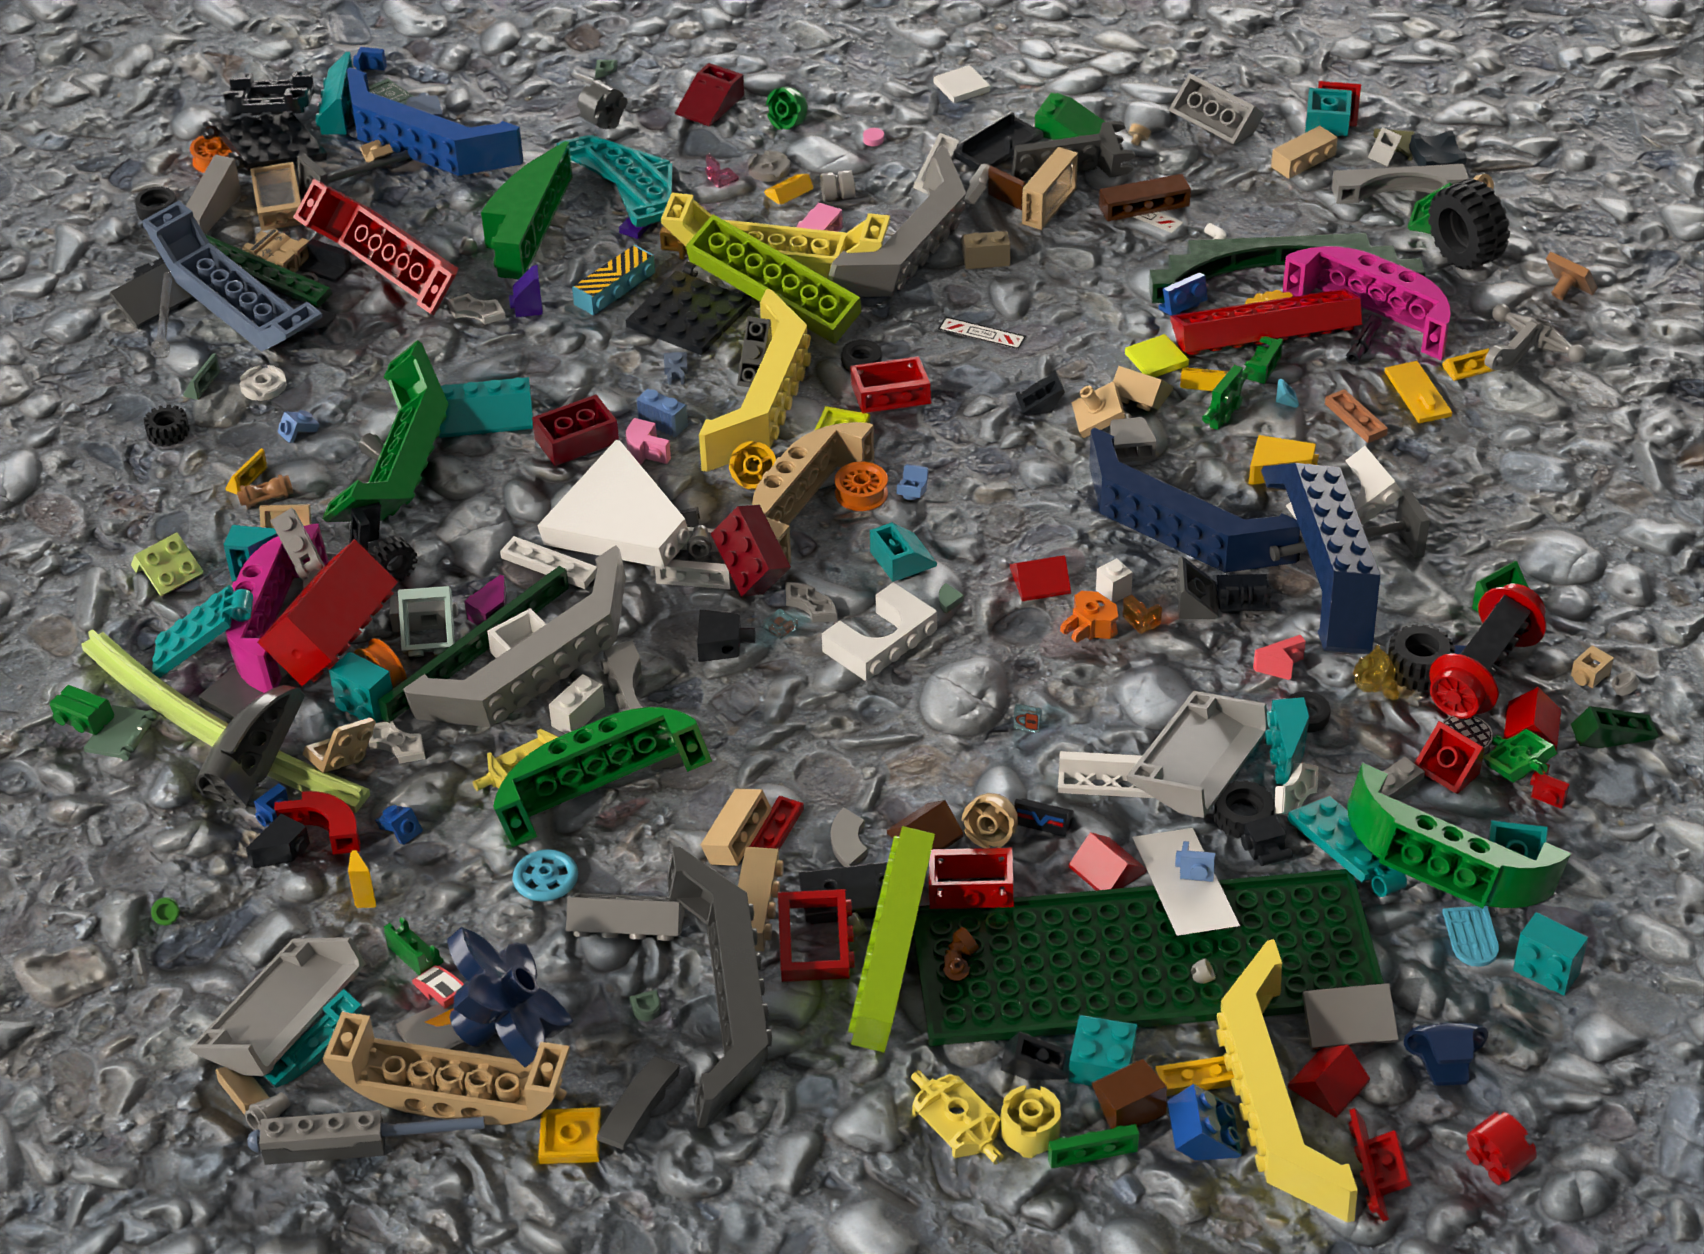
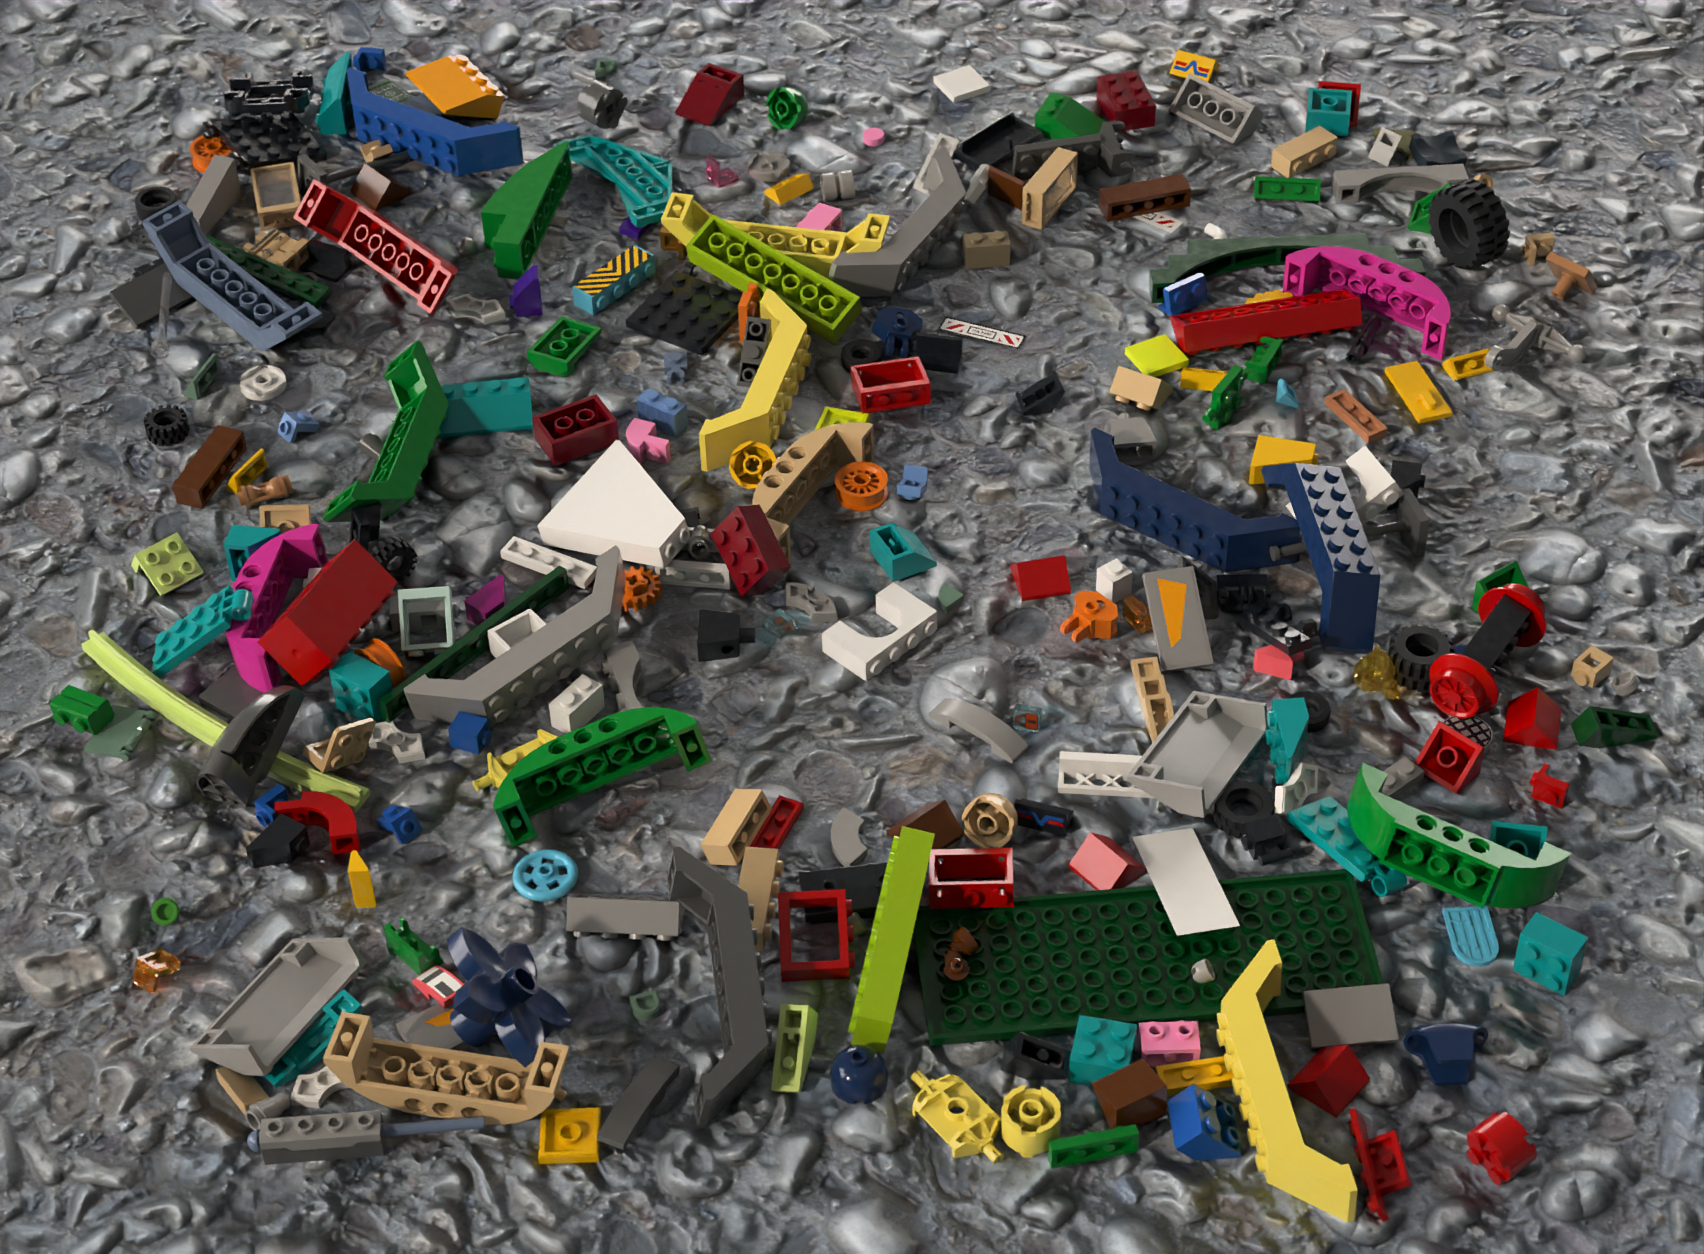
(152, 967): none -> clear orange bracket
(209, 467): none -> reddish brown brick
(297, 543): light grey plate -> none
(314, 1088): none -> white tile
(377, 188): none -> reddish brown slope
(458, 87): none -> light orange slope
(469, 732): none -> blue brick
(562, 346): none -> green slope
(640, 589): none -> orange gear
(748, 307): none -> orange plate
(793, 1047): none -> yellowish green slope
(858, 1074): none -> dark blue cylinder
(896, 330): none -> dark blue hinge
(939, 352): none -> black panel
(983, 724): none -> light grey slope
(1097, 408): tan tile -> none
(1126, 100): none -> dark red brick
(1139, 133): tan tile -> none
(1152, 694): none -> tan slope
(1168, 1042): none -> bright pink brick
(1177, 619): none -> light grey tile
(1194, 64): none -> yellow panel
(1195, 864): medium blue bracket -> none
(1272, 628): none -> black hinge
(1287, 189): none -> green plate
(1407, 476): none -> black slope
(1519, 755): green plate -> none
(1537, 246): none -> tan bracket

